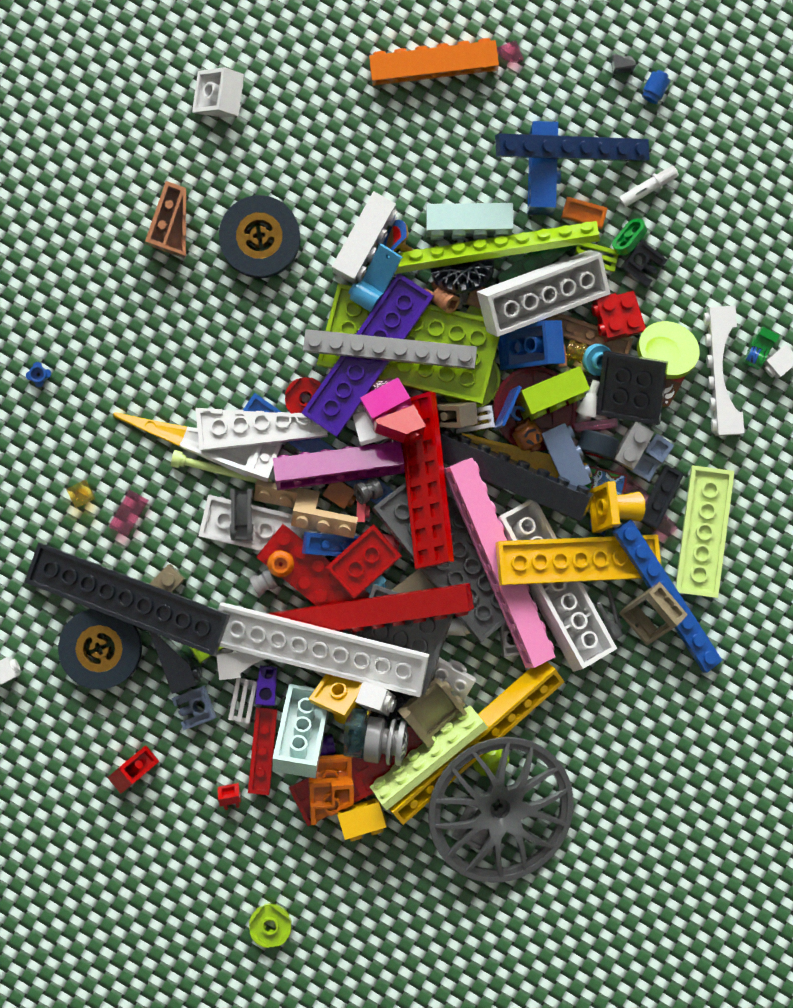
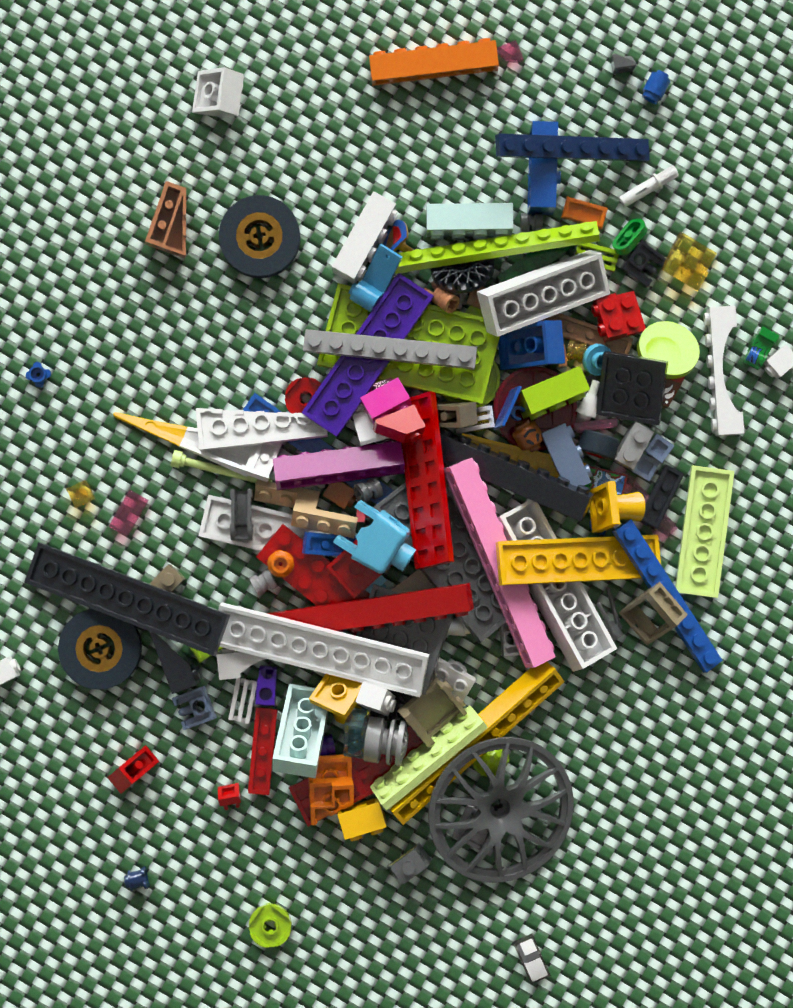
(137, 879): none -> dark blue brick
(380, 543): none -> medium azure piece
(409, 864): none -> dark grey torso
(531, 222): none -> dark grey wheel
(531, 958): none -> slope
(688, 261): none -> clear yellow slope

